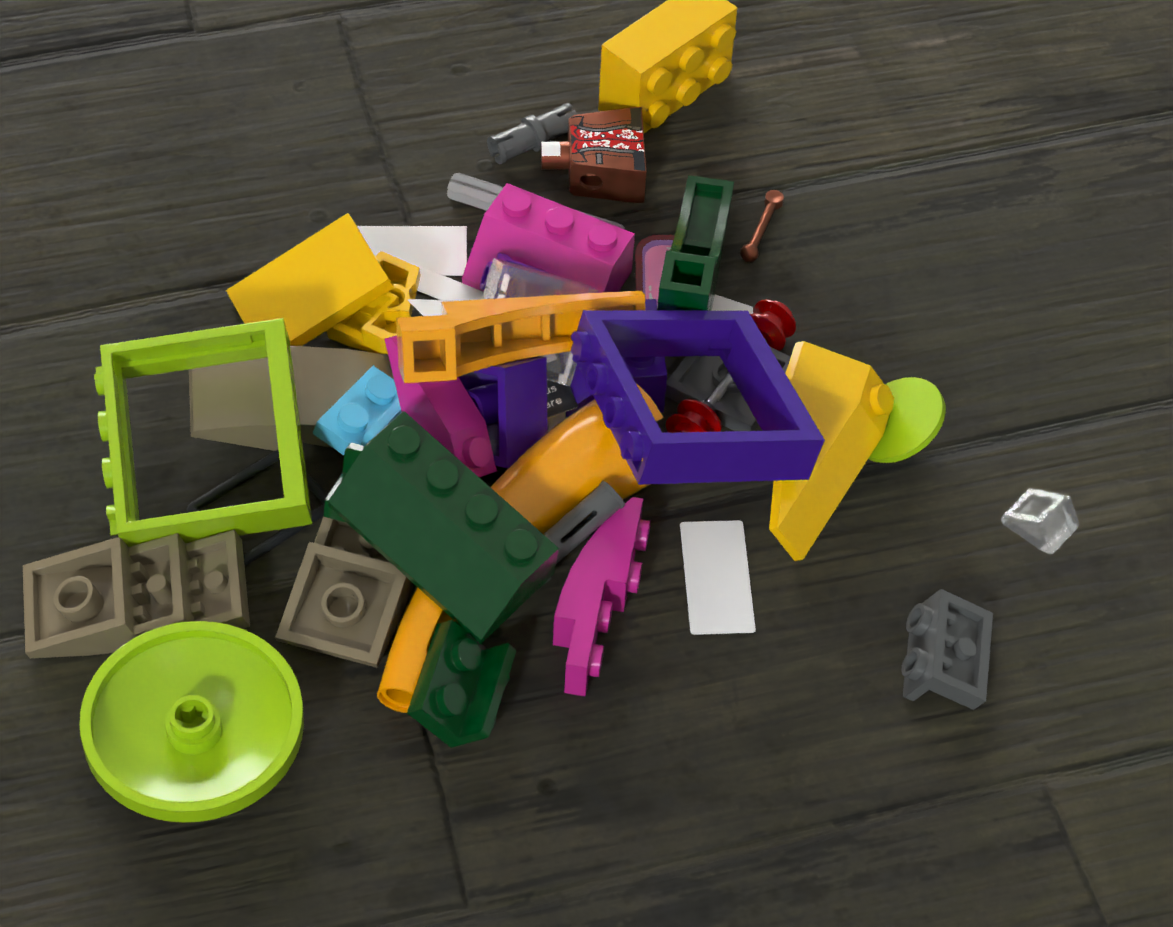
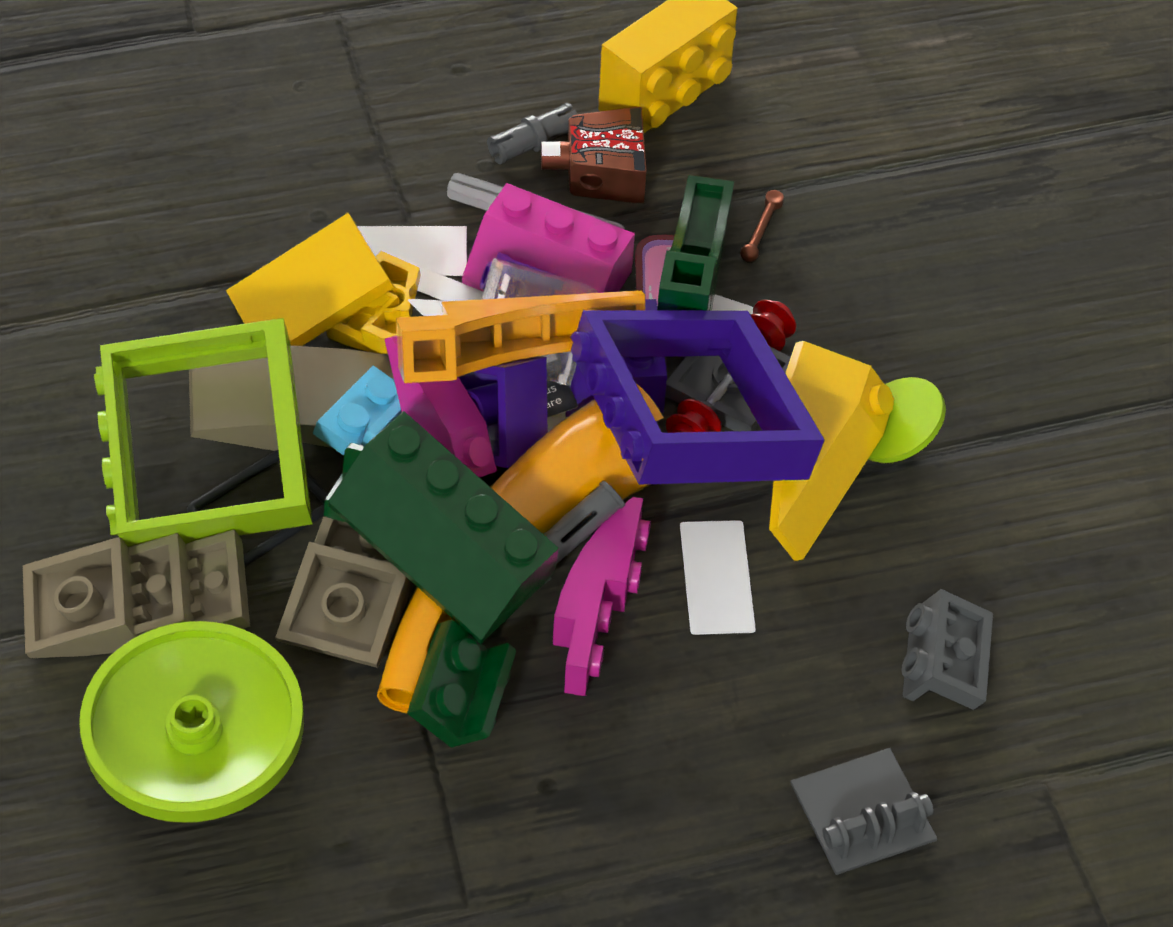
(864, 811): none -> dark grey hinge
(1042, 519): clear slope -> none

